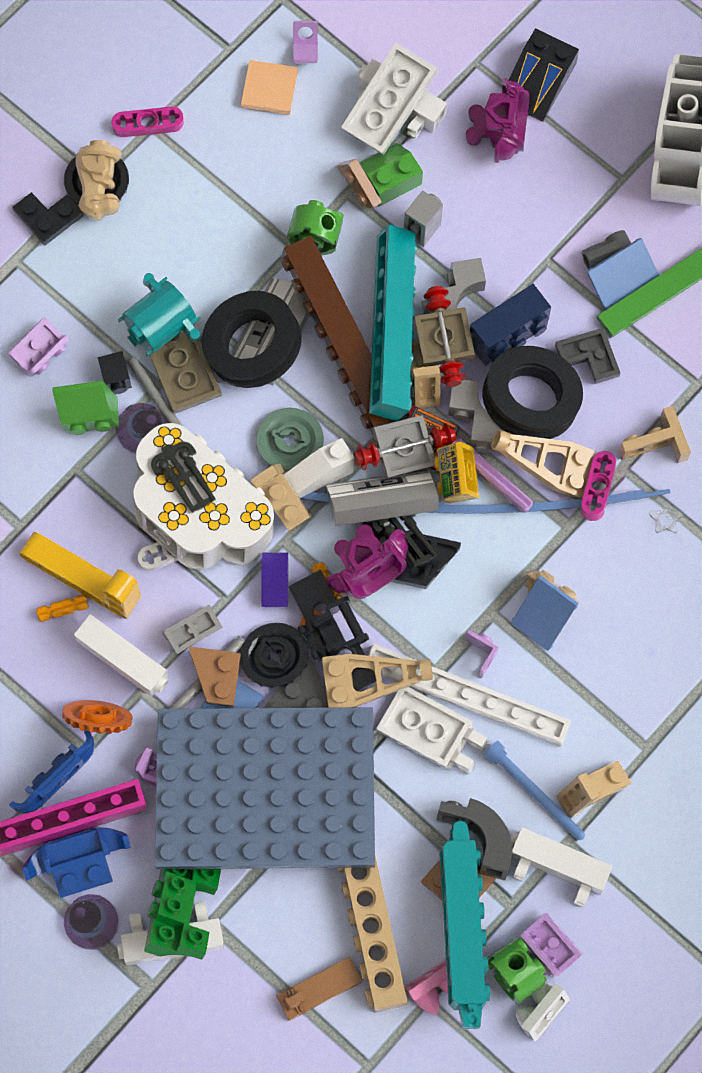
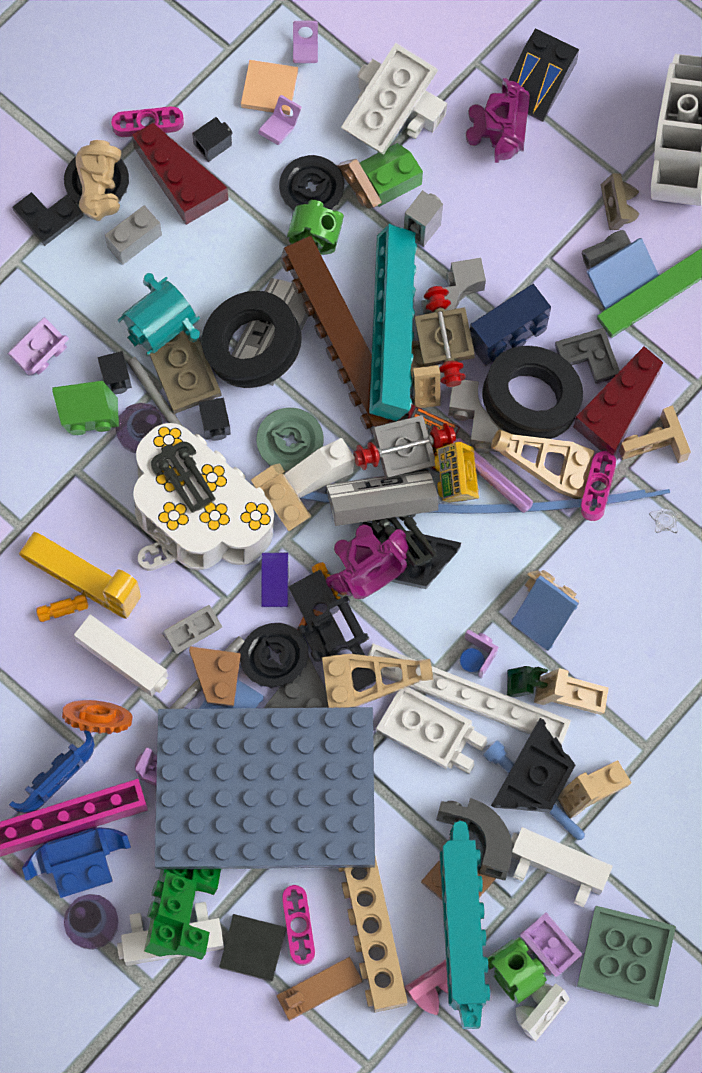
(133, 234): none -> light grey brick
(179, 175): none -> dark red wedge
(212, 138): none -> black brick
(214, 419): none -> black brick
(252, 947): none -> pearl dark grey tile
(279, 124): none -> lavender bracket
(303, 904): none -> dark pink beam
(316, 170): none -> black gear
(472, 660): none -> blue piece
(523, 680): none -> dark green plate
(536, 774): none -> black wing
(571, 692): none -> tan bracket
(615, 194): none -> dark tan tile
(618, 403): none -> dark red wedge
(626, 956): none -> sand green plate

